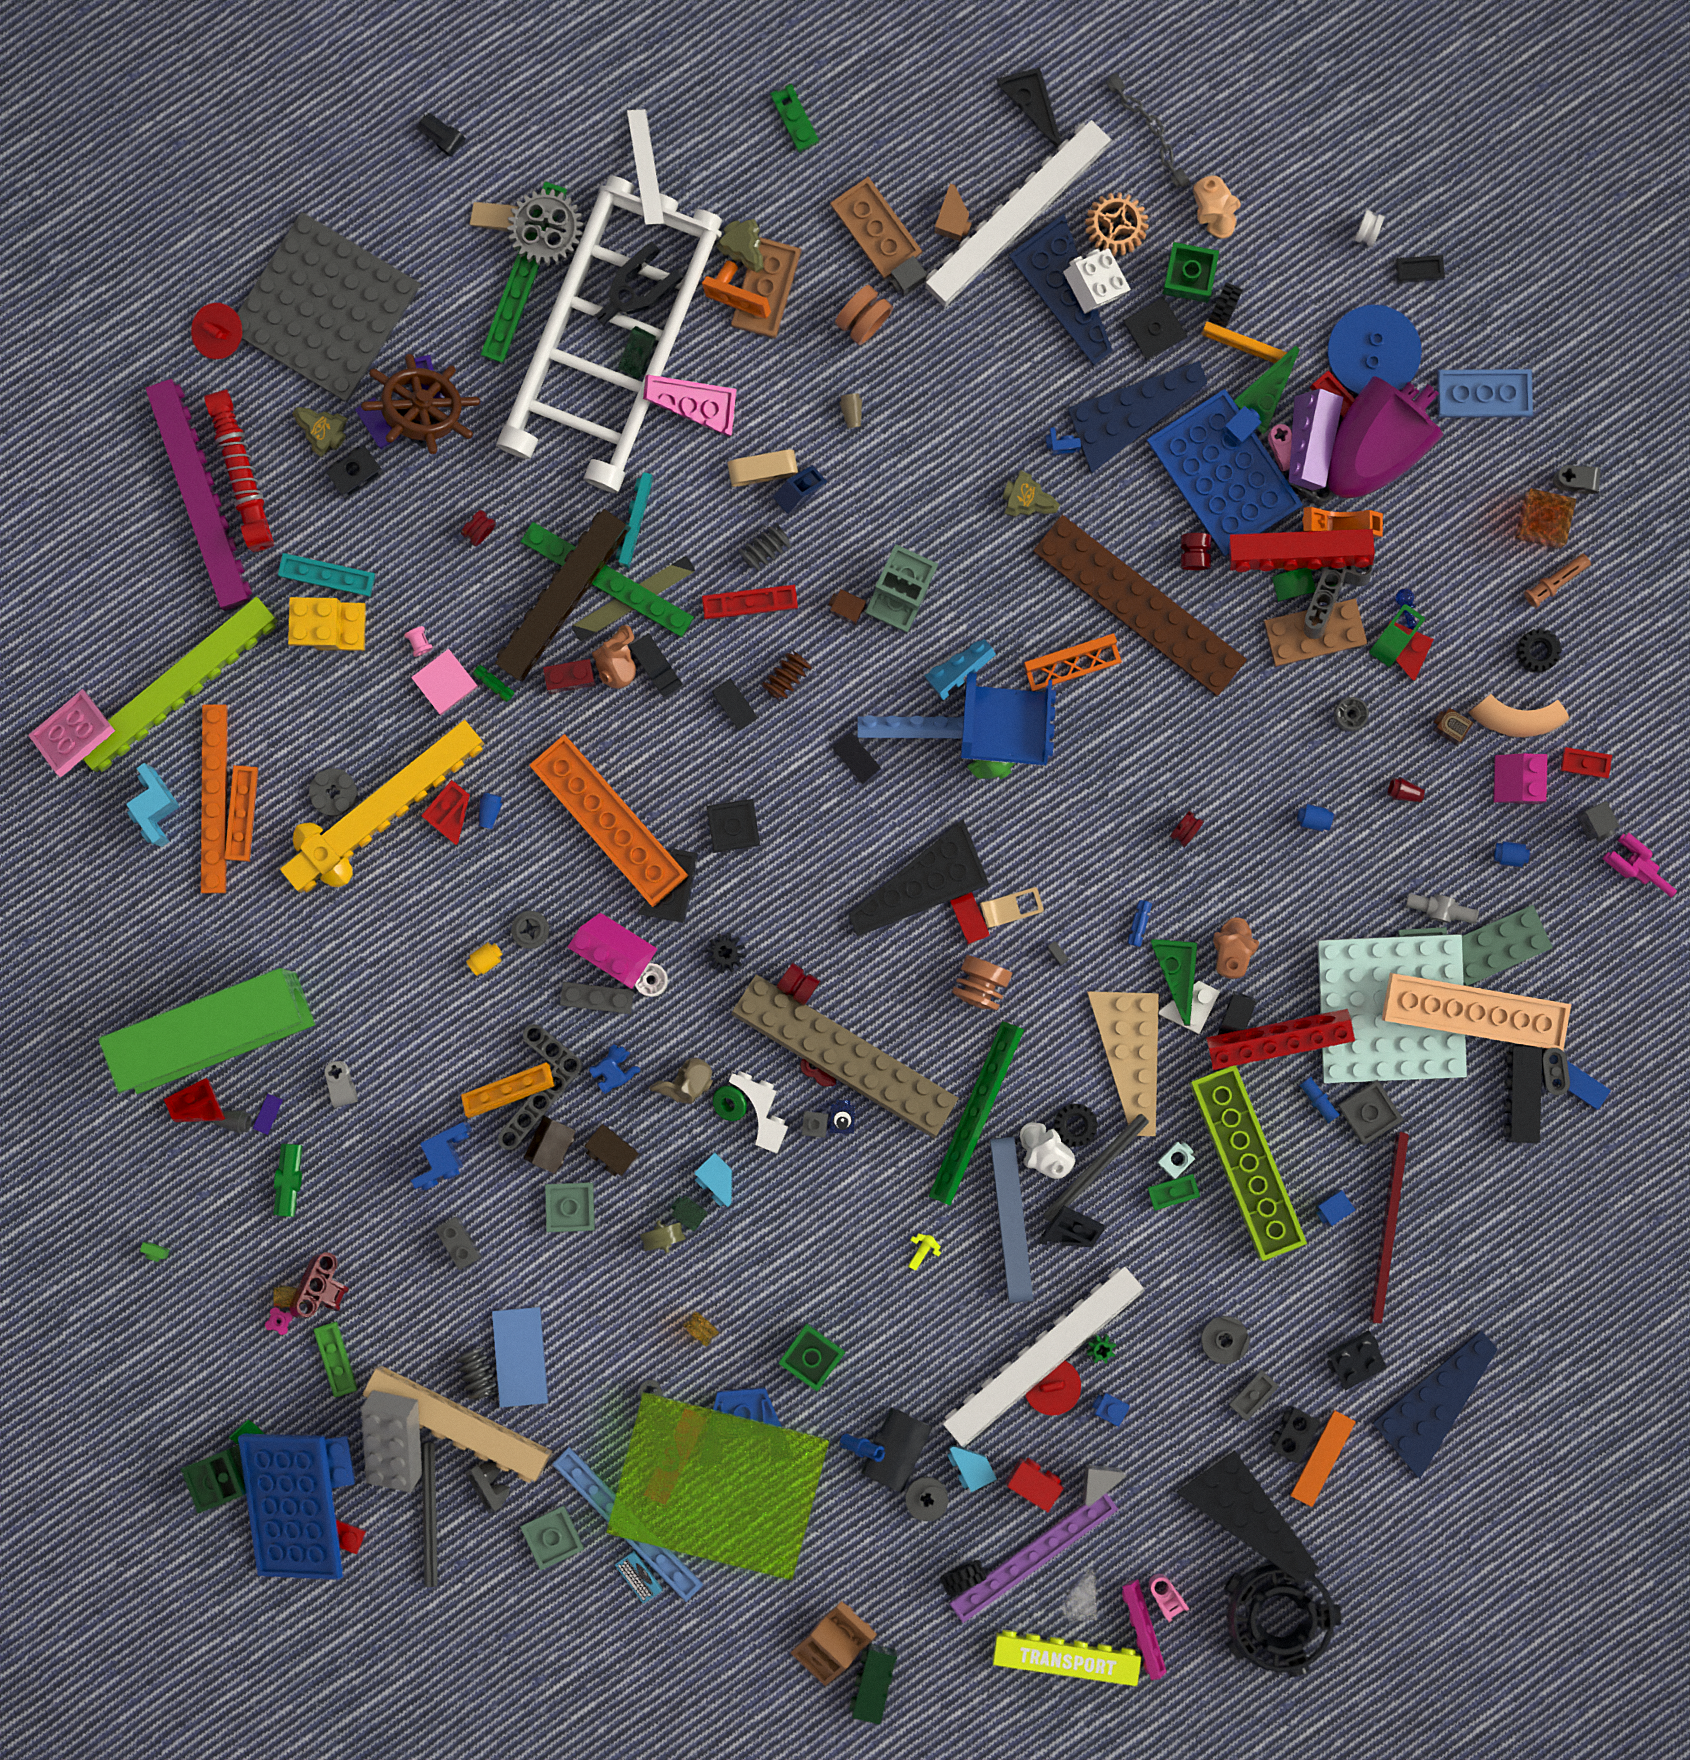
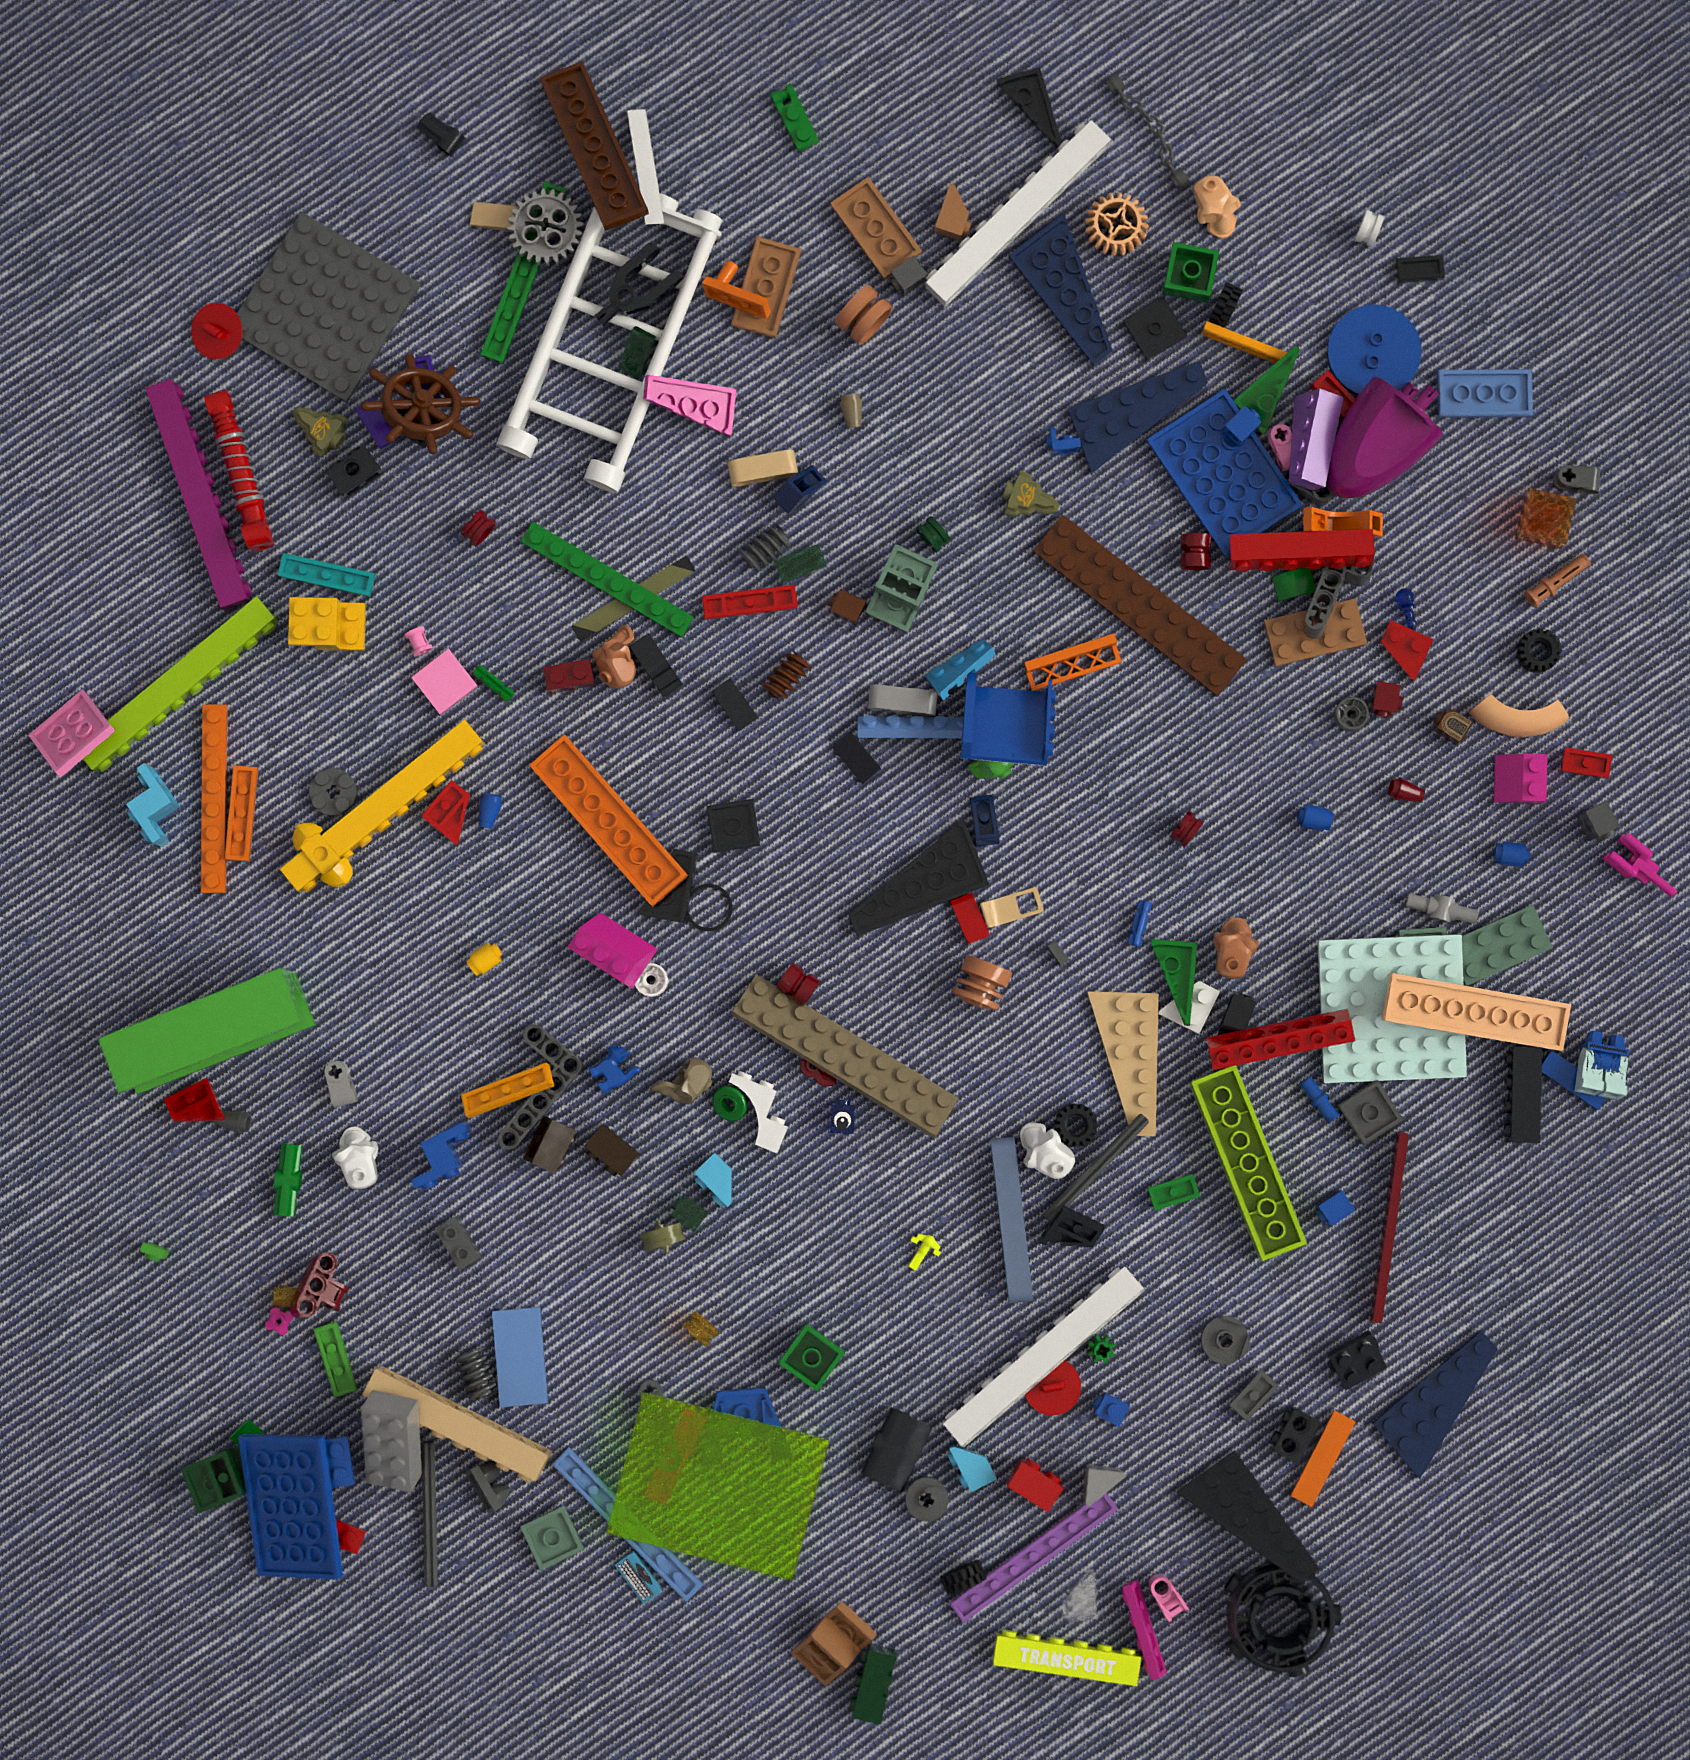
(267, 1114): dark purple window -> none
(357, 1158): none -> white head
(520, 924): dark grey gear -> none
(562, 595): dark brown brick -> none
(570, 1207): sand green plate -> none
(594, 146): none -> reddish brown plate
(597, 998): dark grey plate -> none
(637, 510): teal plate -> none
(729, 913): none -> black piece
(729, 945): black gear -> none
(743, 244): olive rock -> none
(800, 564): none -> clear green plate
(814, 1124): dark grey brick -> none
(862, 1447): blue pin -> none
(902, 700): none -> light grey beam
(933, 534): none -> dark green wheel
(976, 1113): green plate -> none
(984, 820): none -> dark blue slope
(1096, 279): white brick -> none
(1165, 1160): light aqua brick -> none
(1385, 699): none -> dark red brick
(1394, 639): green piece -> none
(1555, 1071): dark grey plate -> none
(1602, 1066): none -> hips

